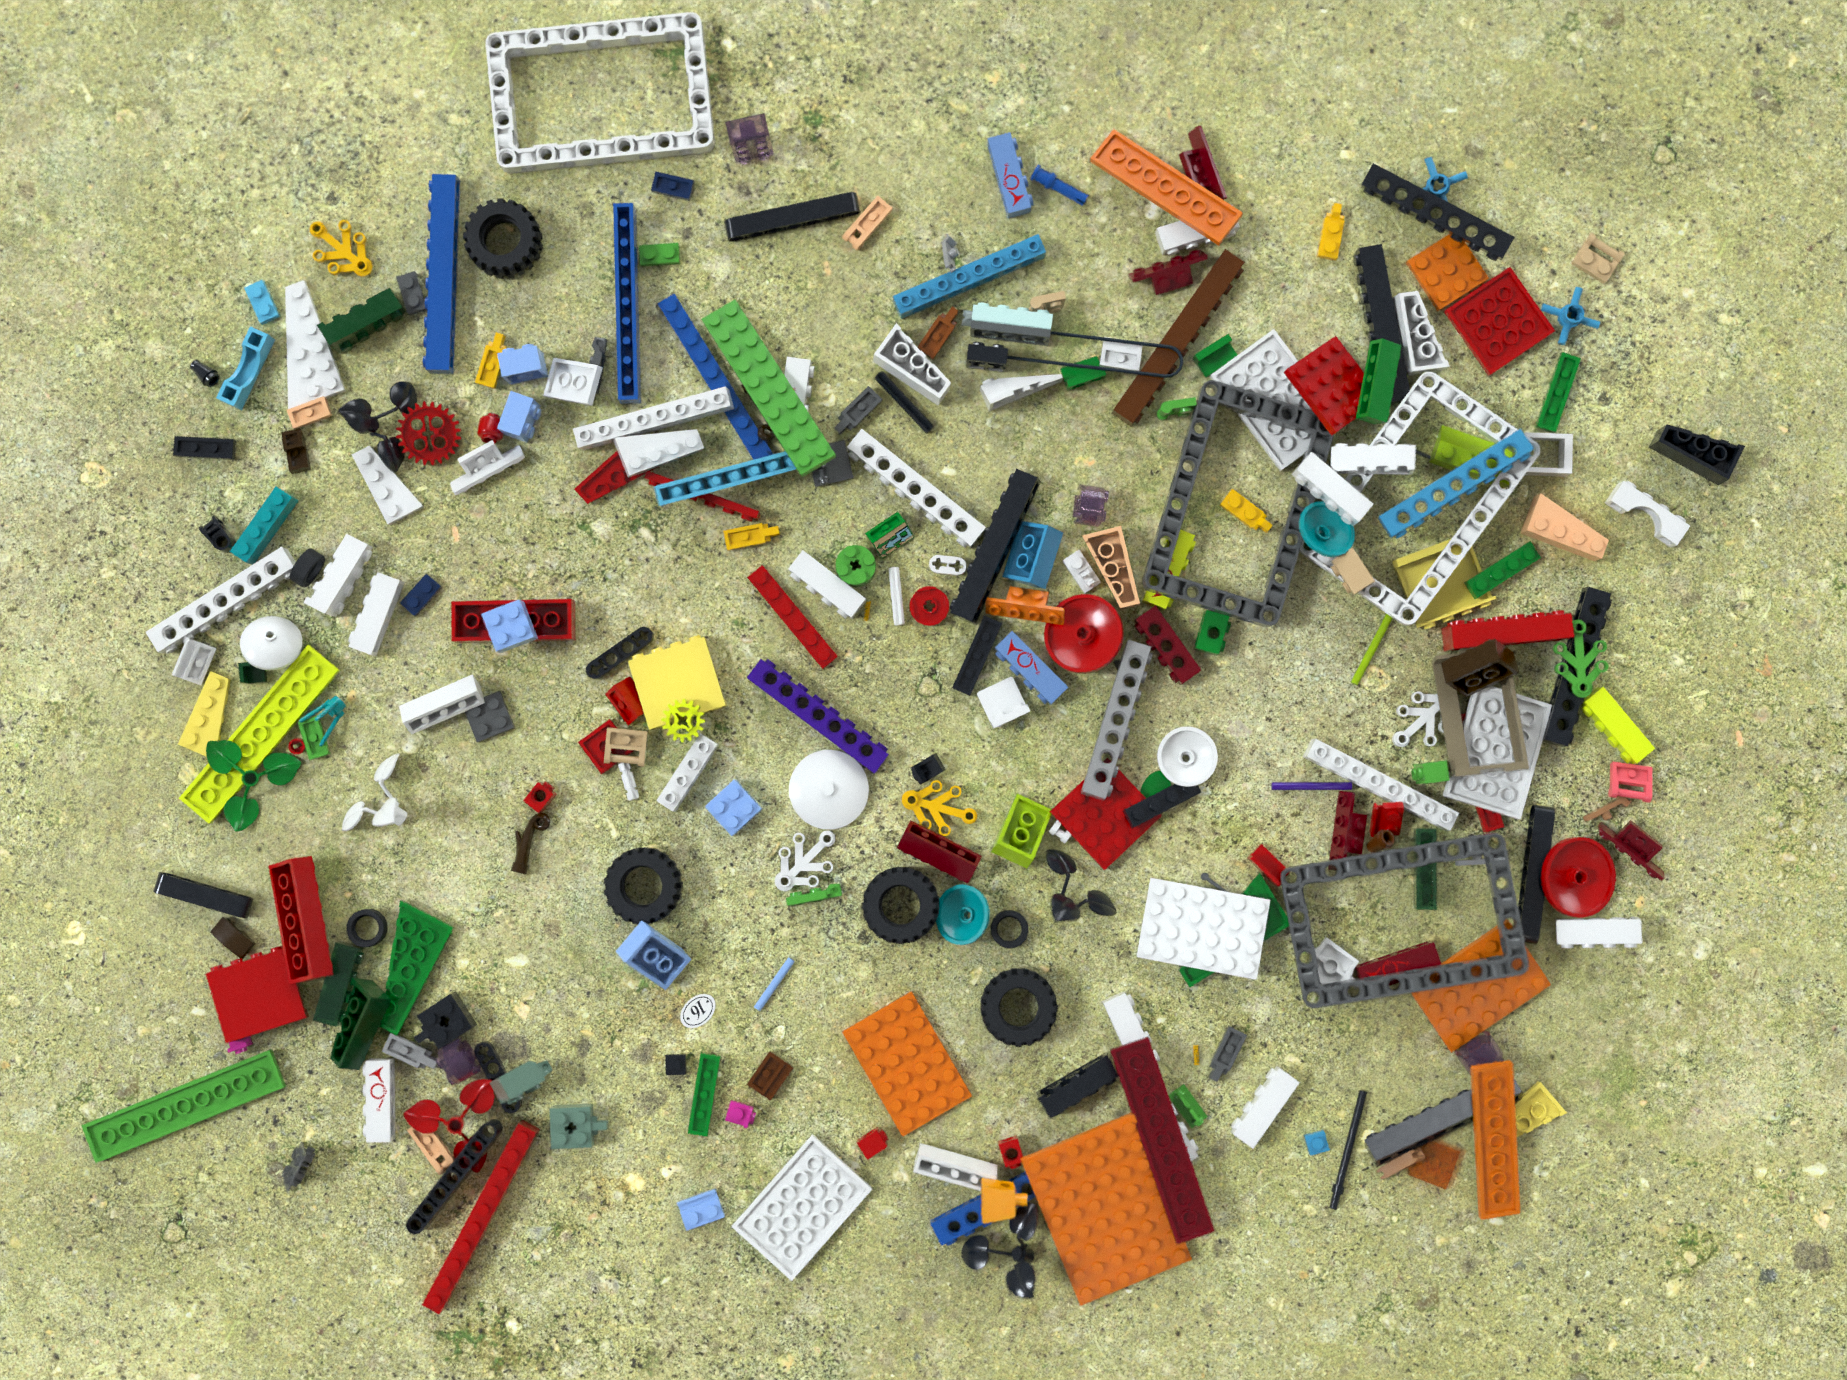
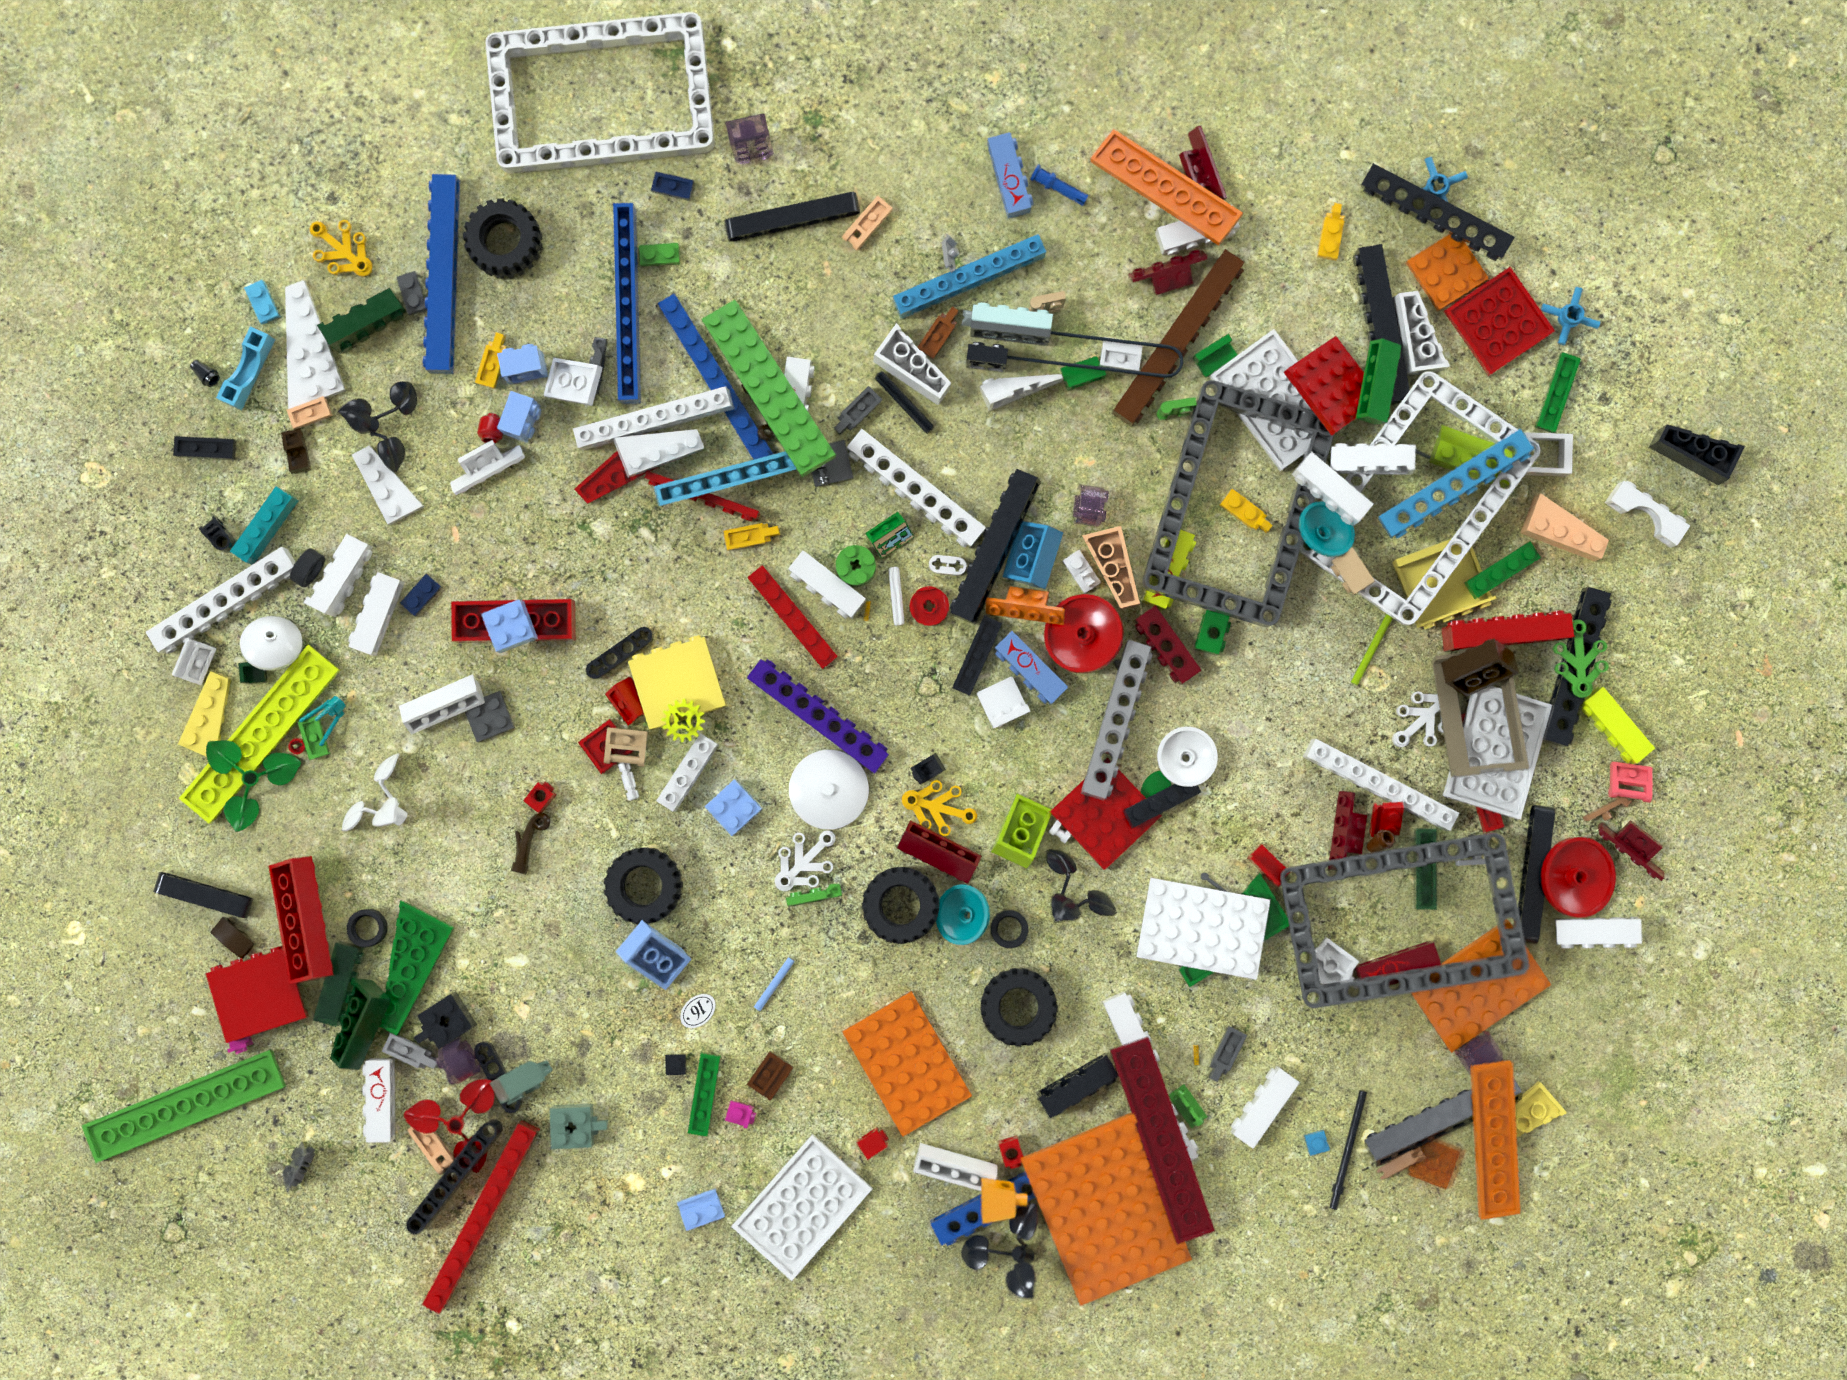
(410, 435): red gear -> none
(1311, 786): dark purple bar -> none
(1430, 772): bright green brick -> none
(1594, 264): tan plate -> none

